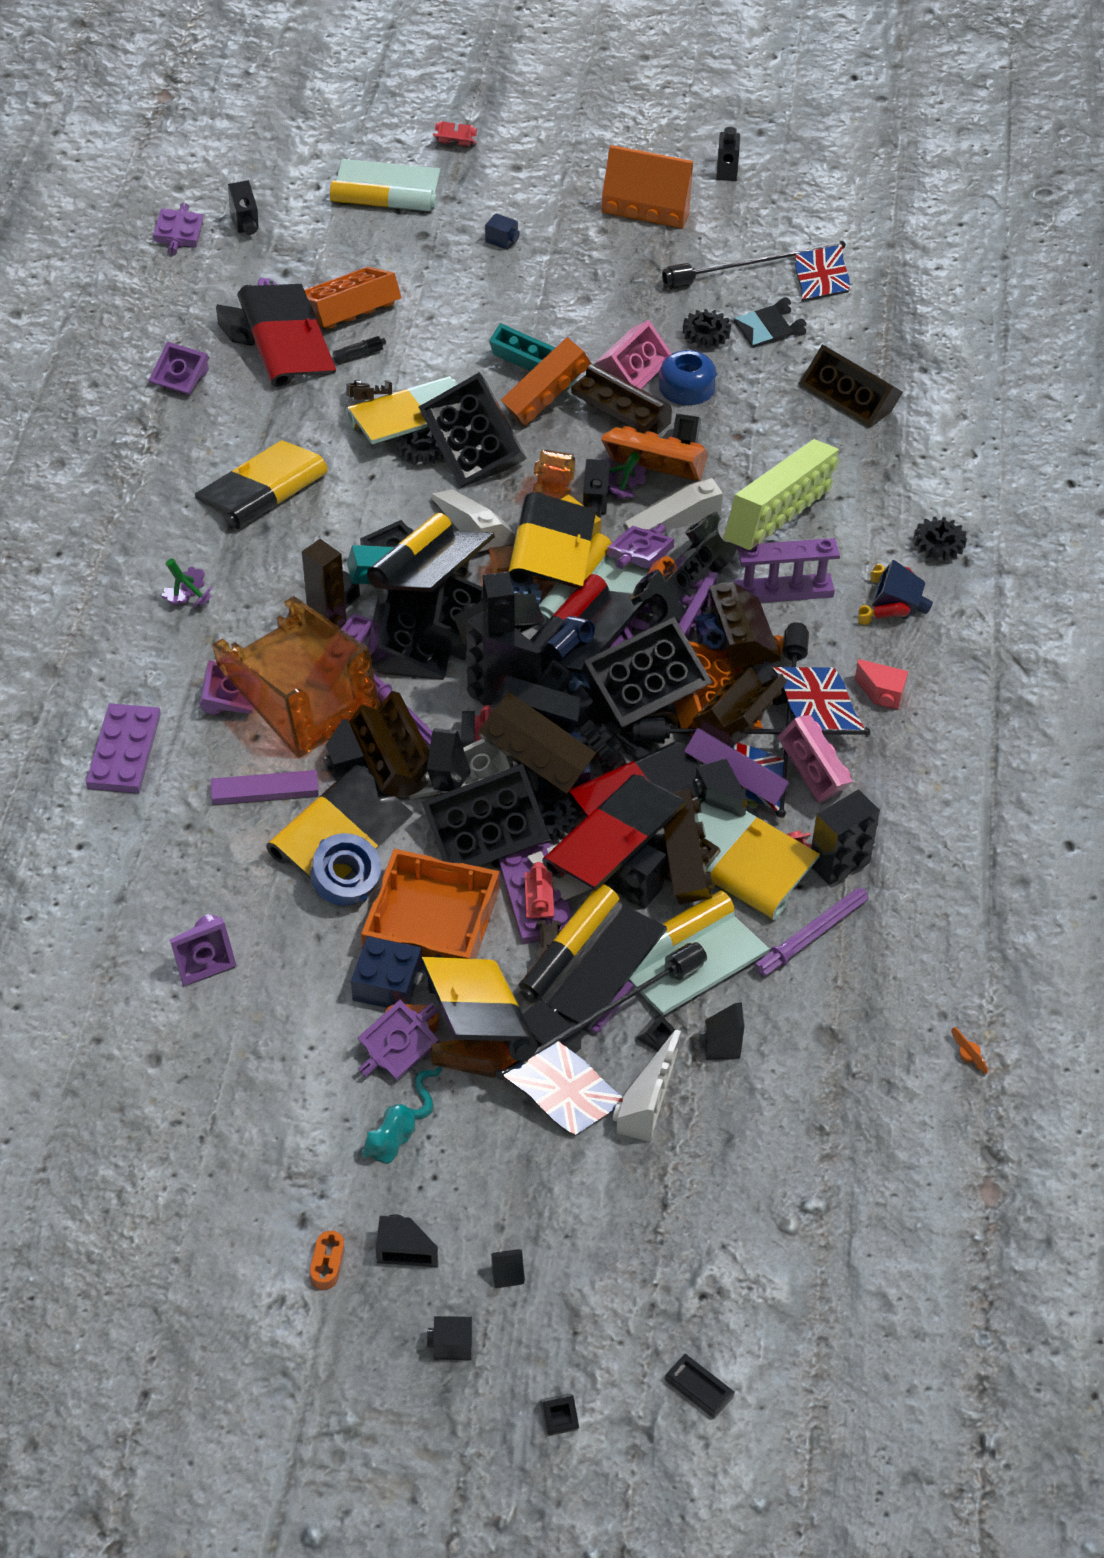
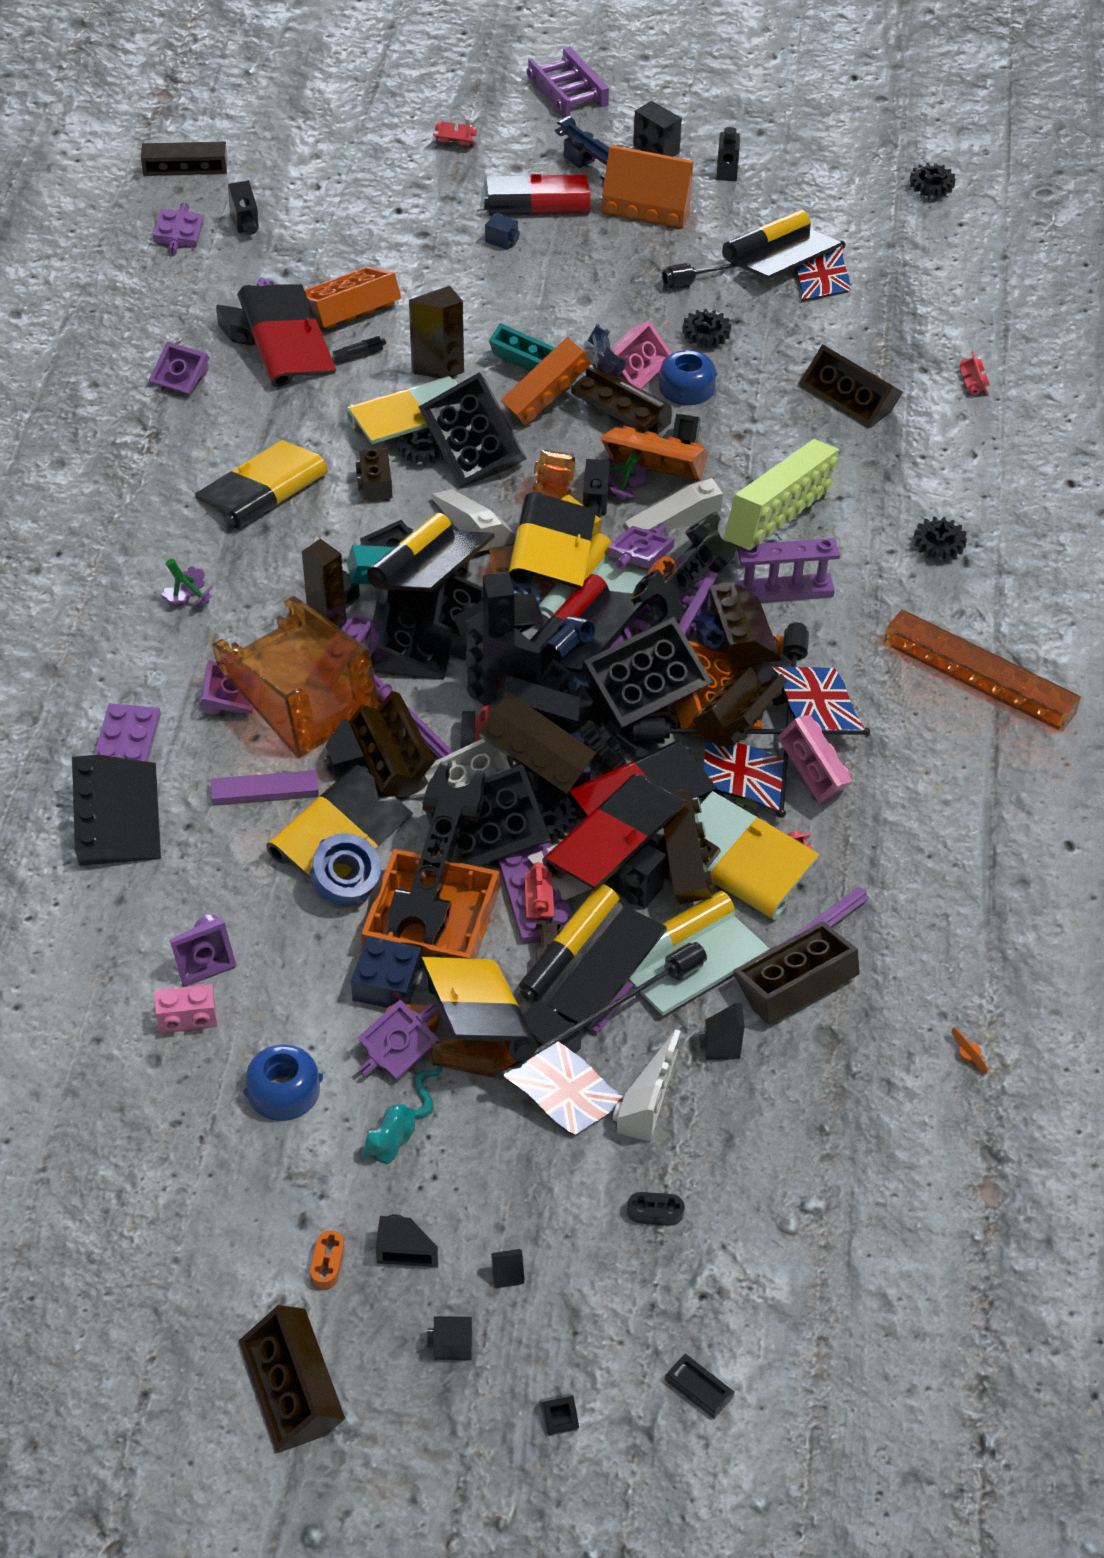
(115, 810): none -> black slope
(184, 158): none -> dark brown brick
(185, 1008): none -> bright pink brick
(286, 1099): none -> blue piece
(291, 1378): none -> dark brown slope
(363, 391): dark brown piece -> none
(375, 474): none -> dark brown brick
(385, 185): light aqua door -> none
(437, 333): none -> dark brown slope
(447, 760): black slope -> none
(450, 808): none -> black piece
(537, 194): none -> door
(576, 69): none -> medium lavender fence
(576, 154): none -> dark blue brick
(585, 139): none -> dark blue piece
(604, 357): none -> dark blue piece
(655, 1208): none -> black beam
(656, 1032): black slope -> none
(657, 130): none -> black brick
(720, 787): black slope -> none
(747, 771): medium lavender tile -> none
(768, 324): black flag -> none
(778, 246): none -> black door
(797, 972): none -> dark brown slope
(844, 837): black brick -> none
(881, 683): coral slope -> none
(896, 595): dark blue torso -> none
(932, 180): none -> black gear
(971, 372): none -> coral hinge
(982, 670): none -> clear orange brick

